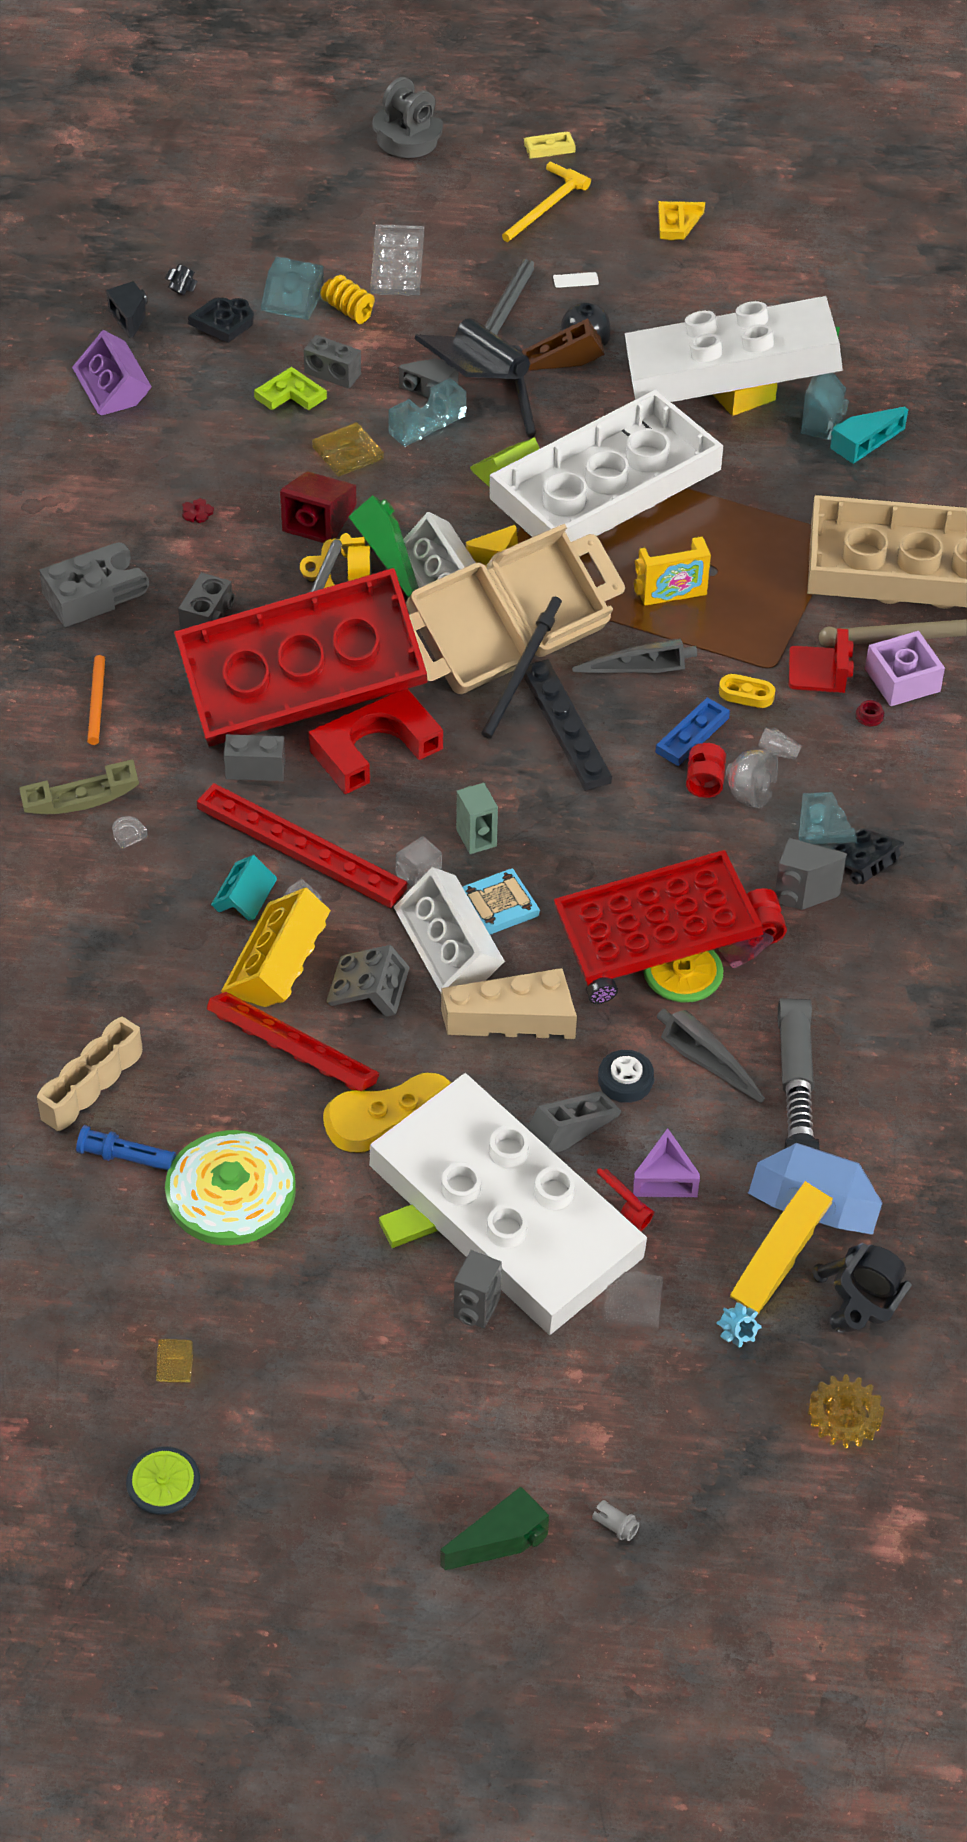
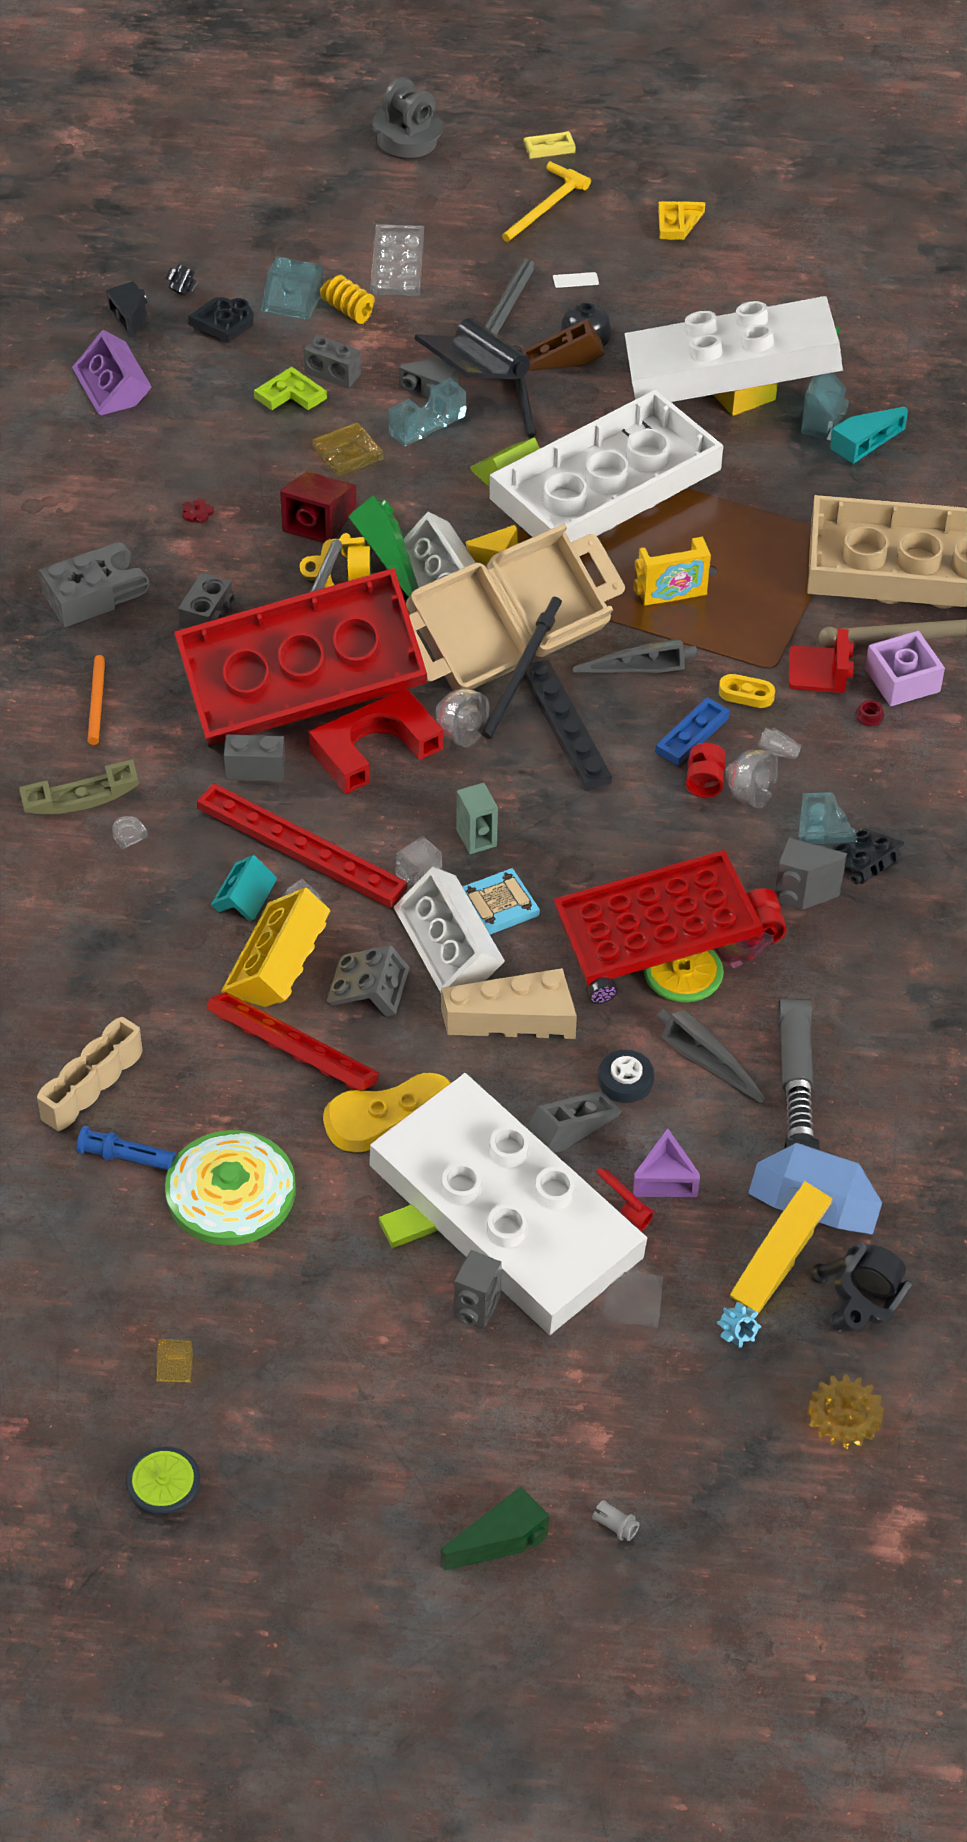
(461, 716): none -> clear cylinder

